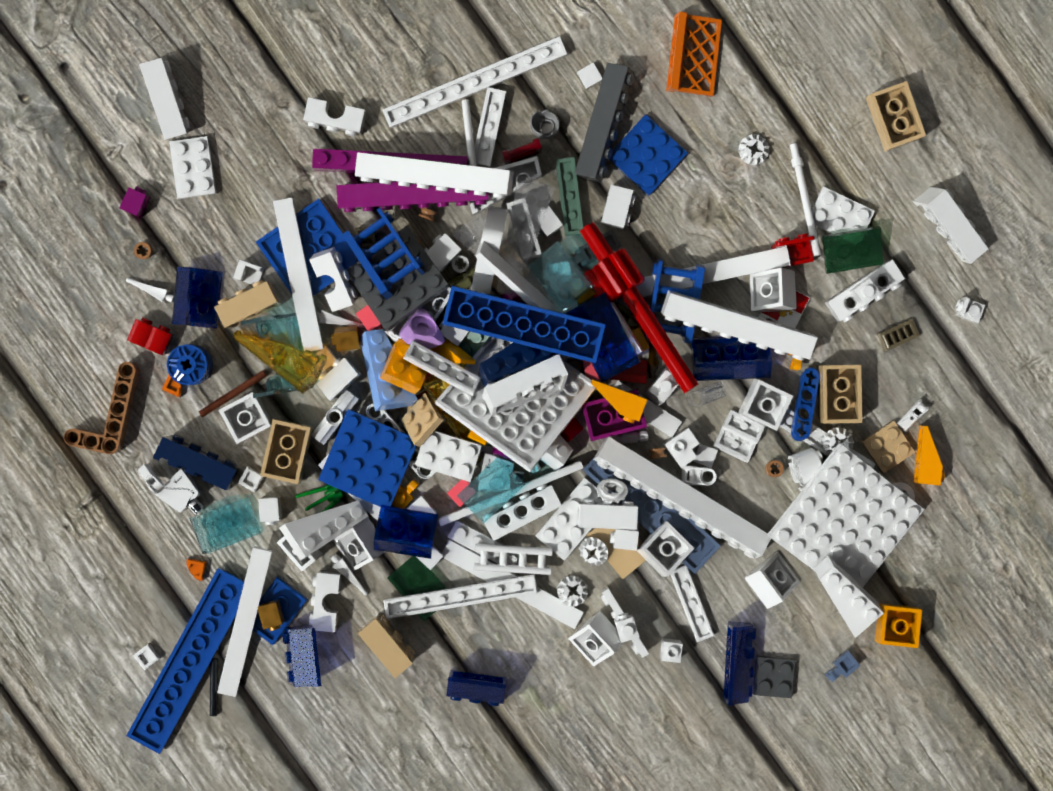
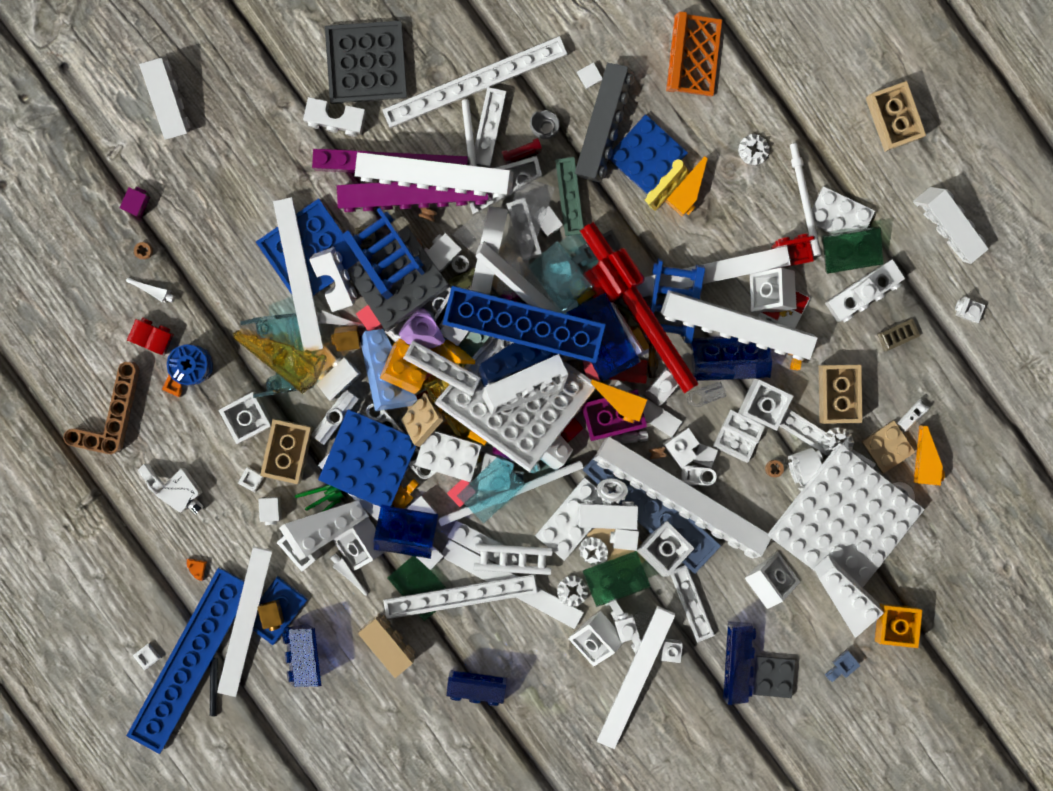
(192, 167): white plate -> none
(196, 296): clear blue slope -> none
(196, 461): dark blue wedge -> none
(225, 525): clear light blue slope -> none
(233, 393): copper bar -> none
(247, 304): tan brick -> none
(248, 272): white panel -> none
(322, 617): white arch -> none
(365, 62): none -> dark grey plate
(551, 503): white brick -> none
(616, 579): none -> clear green tile
(617, 207): white brick -> none
(636, 677): none -> white tile
(667, 185): none -> light yellow plate
(686, 194): none -> light orange slope
(801, 403): blue beam -> none

